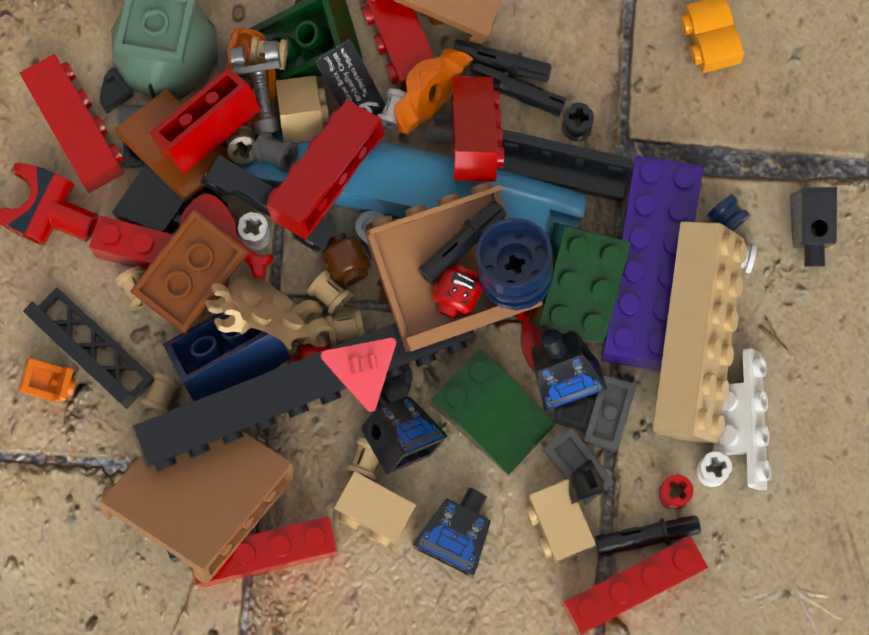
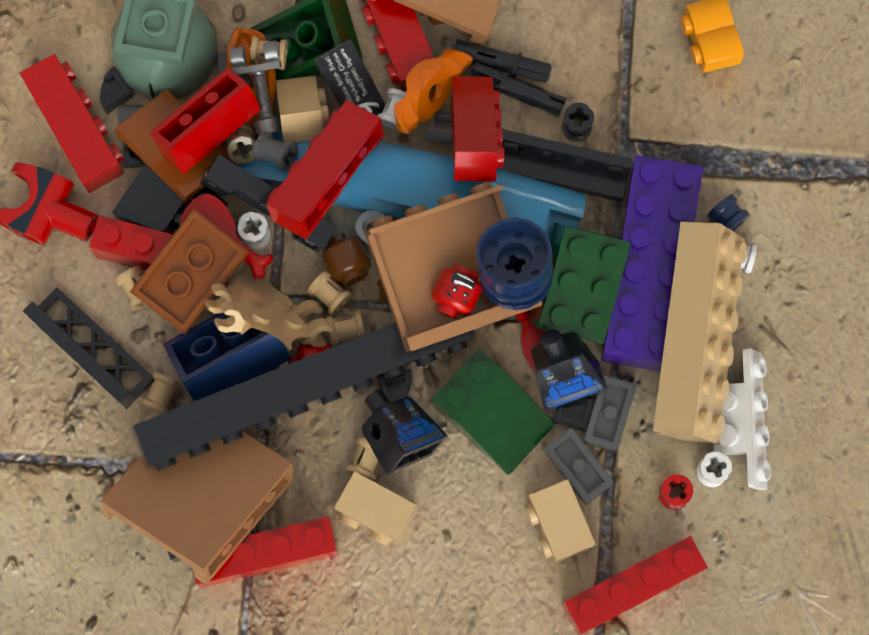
(46, 381): orange bracket -> none
(362, 368): coral piece -> none
(456, 533): torso -> none
(461, 242): black axle -> none
(585, 483): black tile -> none
(647, 535): black axle -> none
(818, 209): black torso -> none

